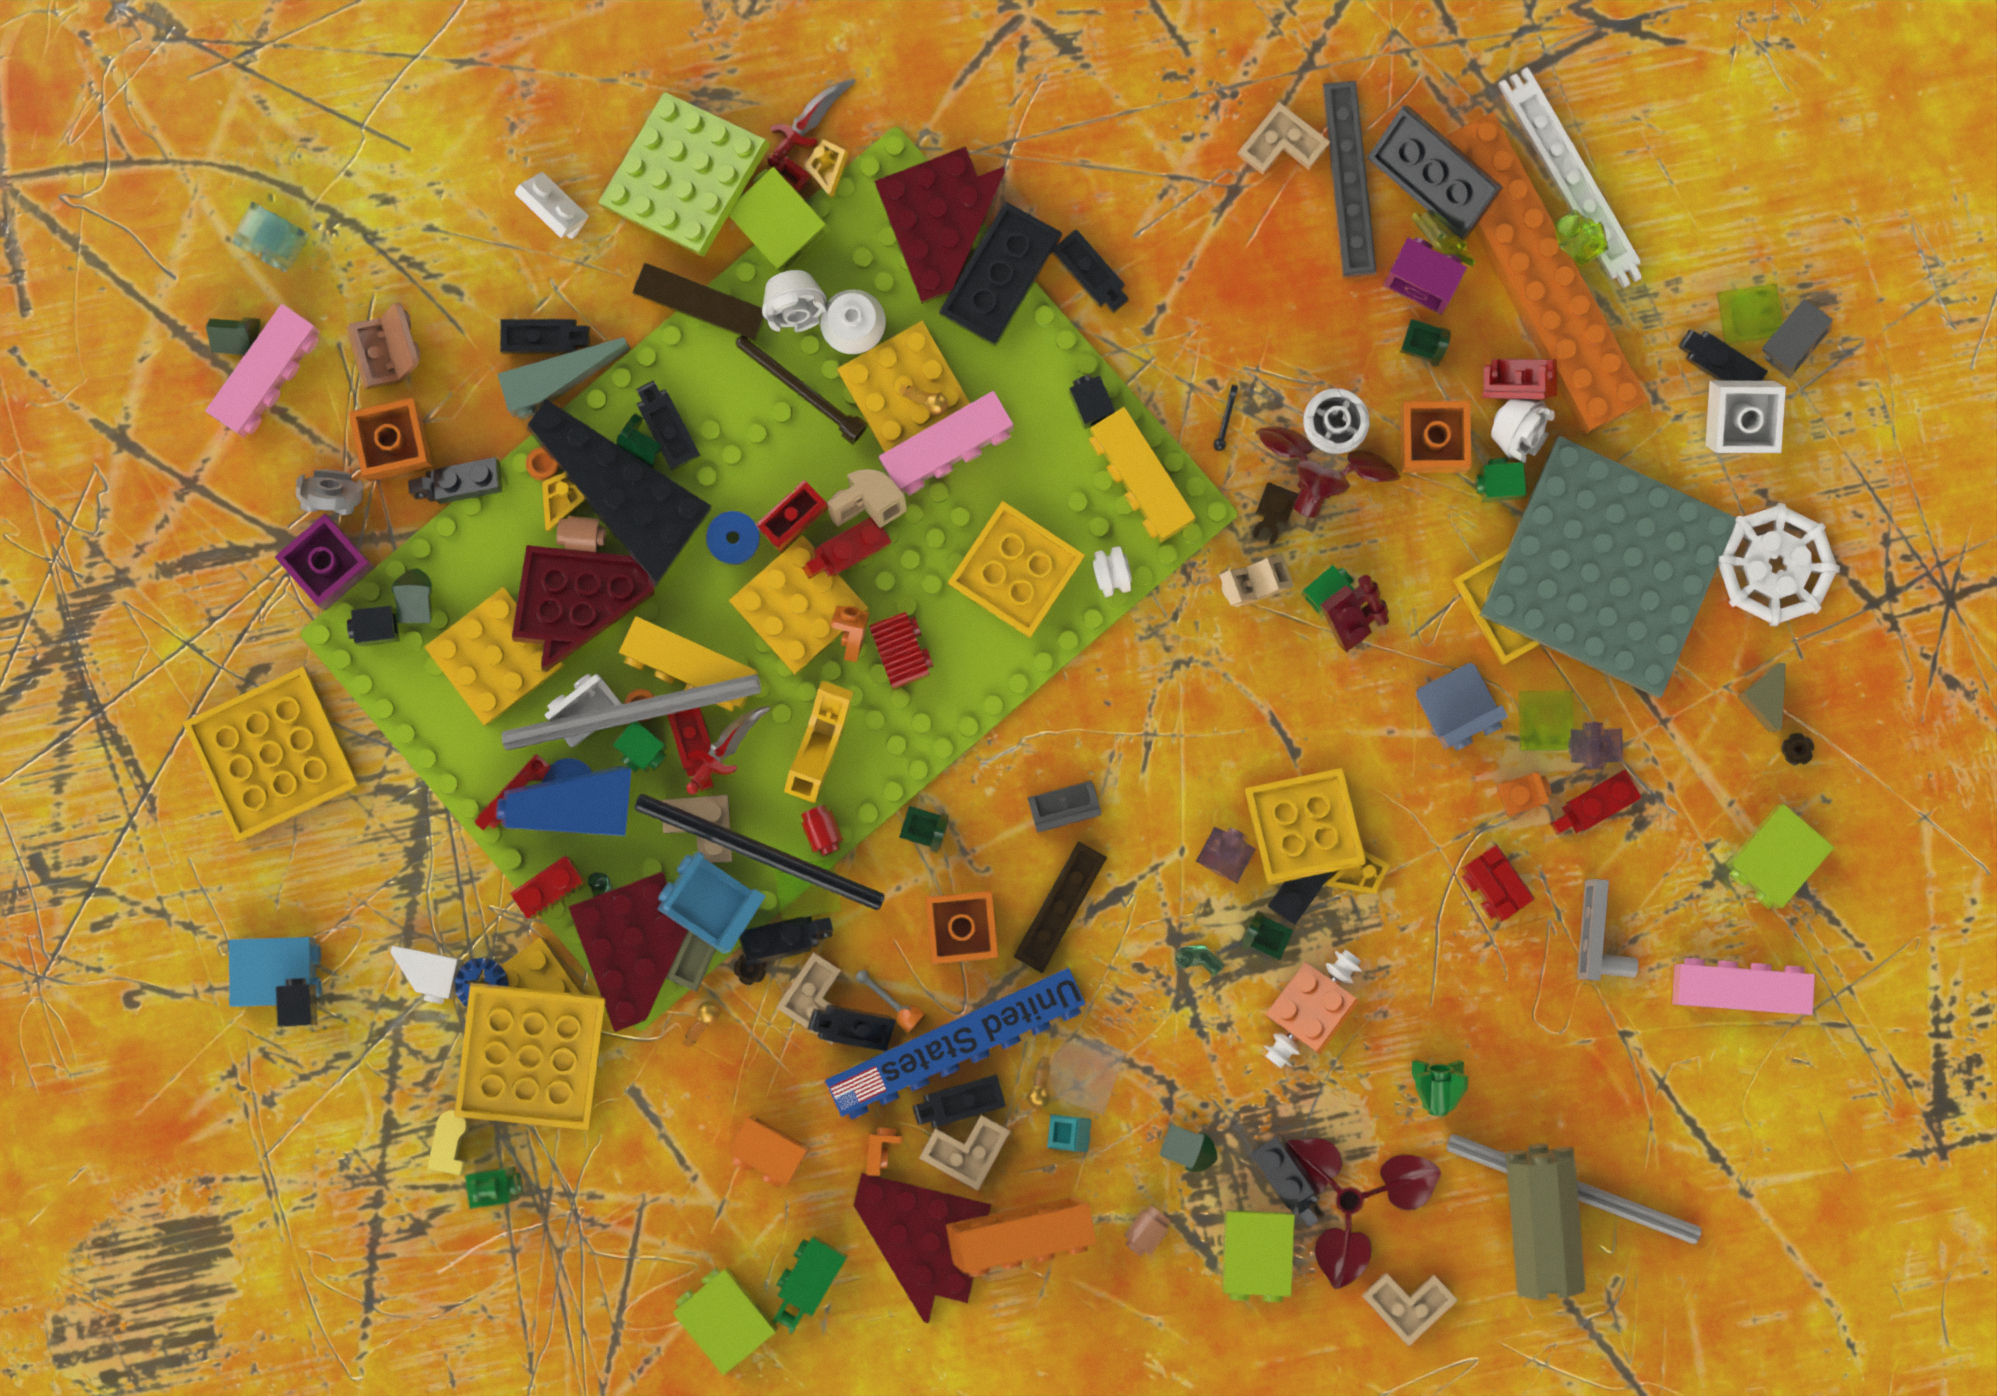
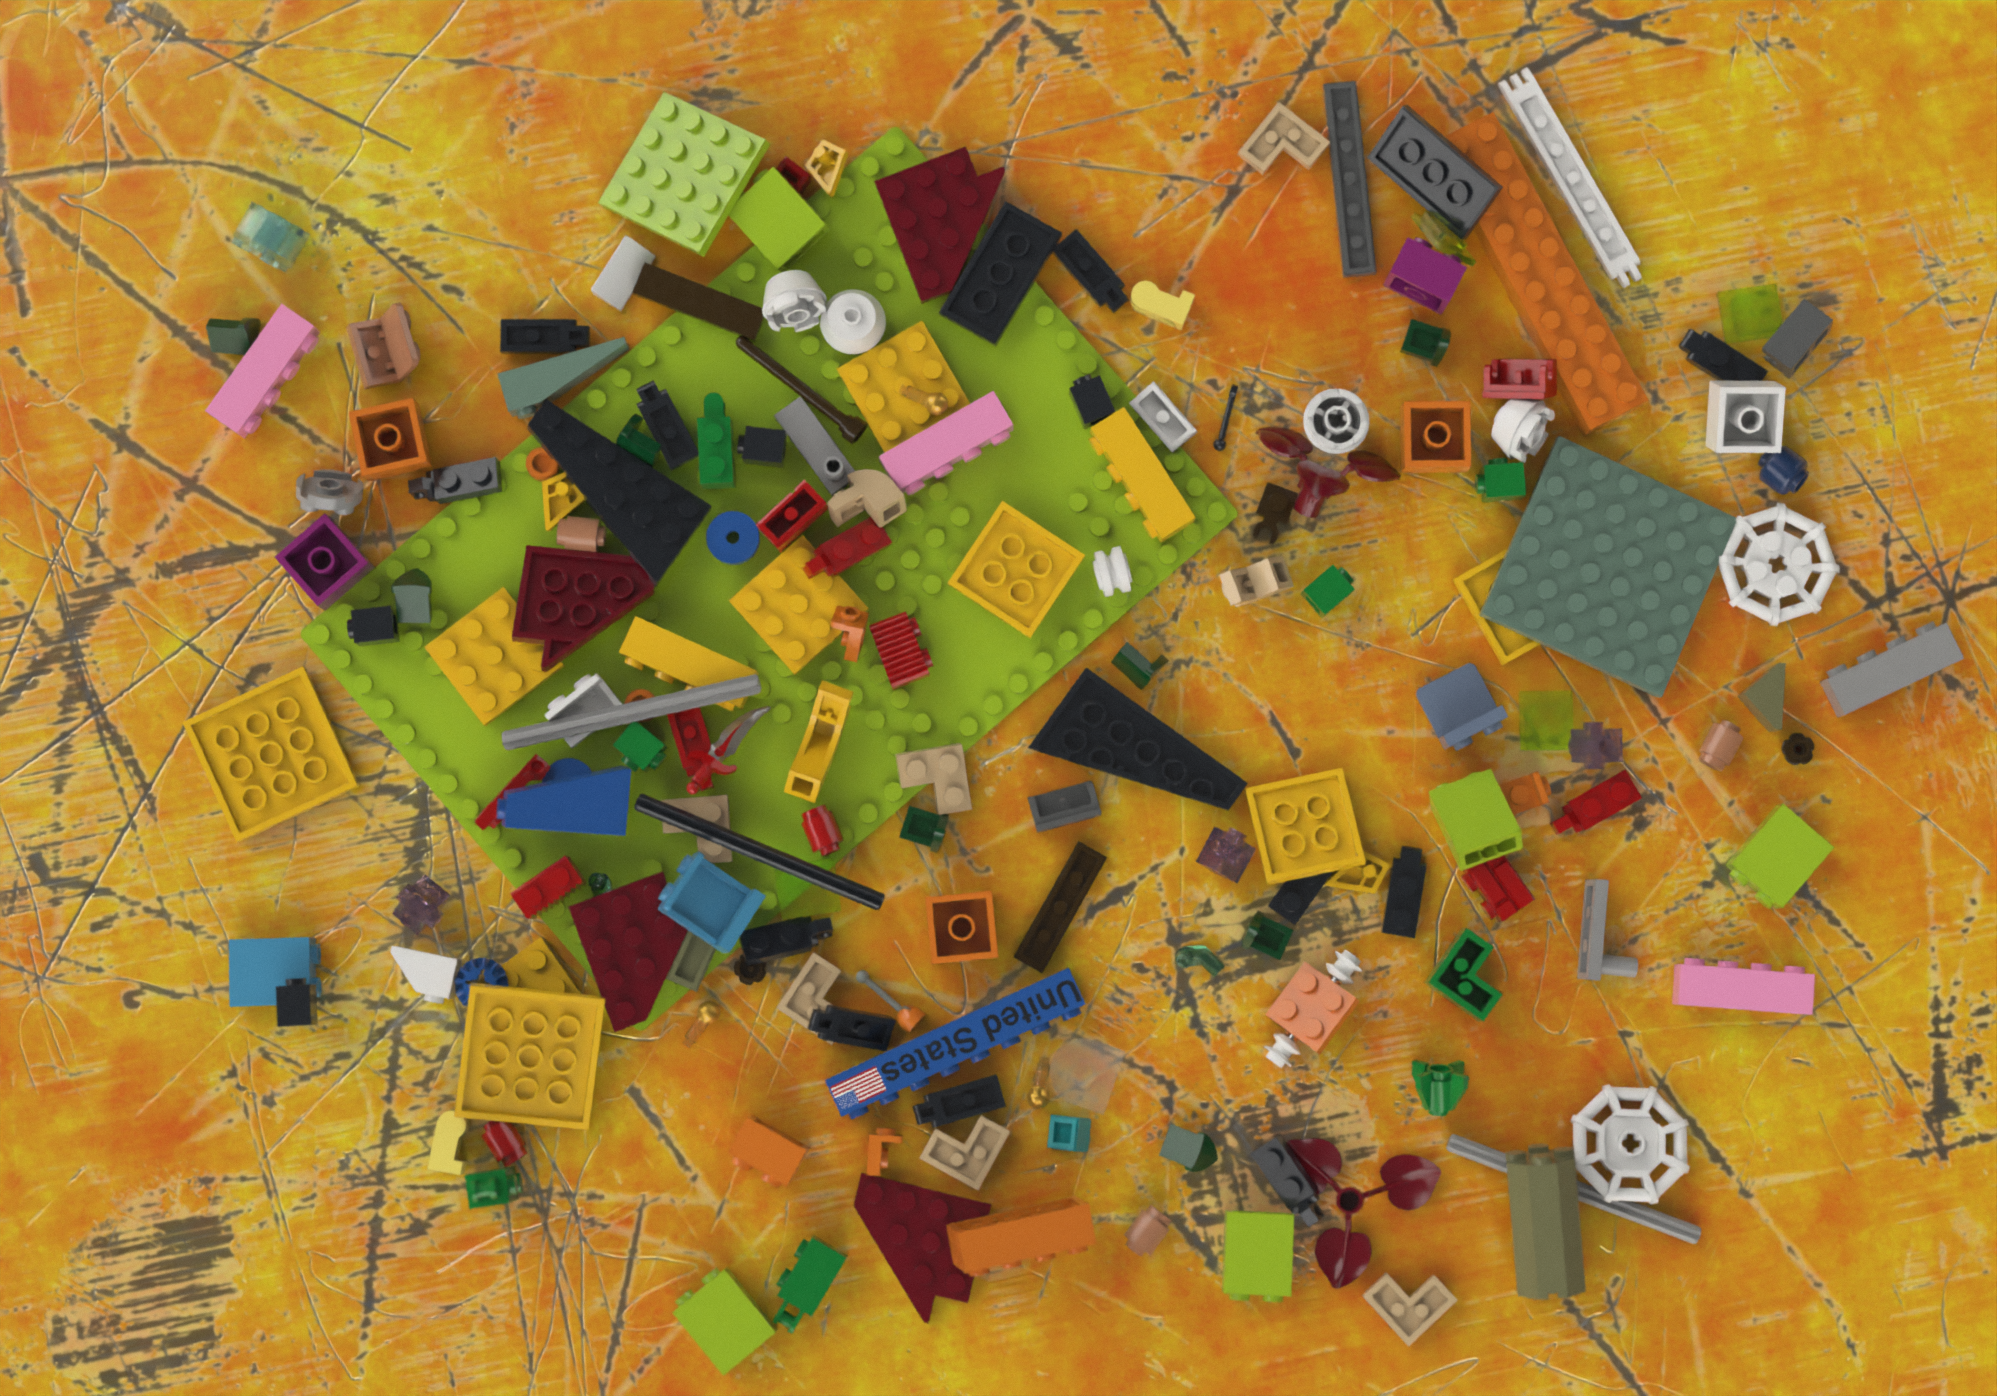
(421, 904): none -> brick
(504, 1142): none -> red brick
(552, 205): white bracket -> none
(621, 273): none -> white slope
(716, 445): none -> green brick
(763, 446): none -> black brick
(807, 120): piece -> none
(815, 445): none -> light grey piece
(942, 767): none -> tan plate
(1118, 737): none -> black wing
(1136, 666): none -> dark green tile
(1161, 306): none -> light yellow leg
(1163, 417): none -> white slope
(1347, 618): dark red plate -> none
(1404, 893): none -> black hinge
(1456, 977): none -> green brick
(1475, 819): none -> lime brick
(1581, 237): clear neon green brick -> none
(1615, 1156): none -> white plate
(1720, 745): none -> nougat brick
(1783, 471): none -> dark blue head
(1892, 669): none -> light grey brick

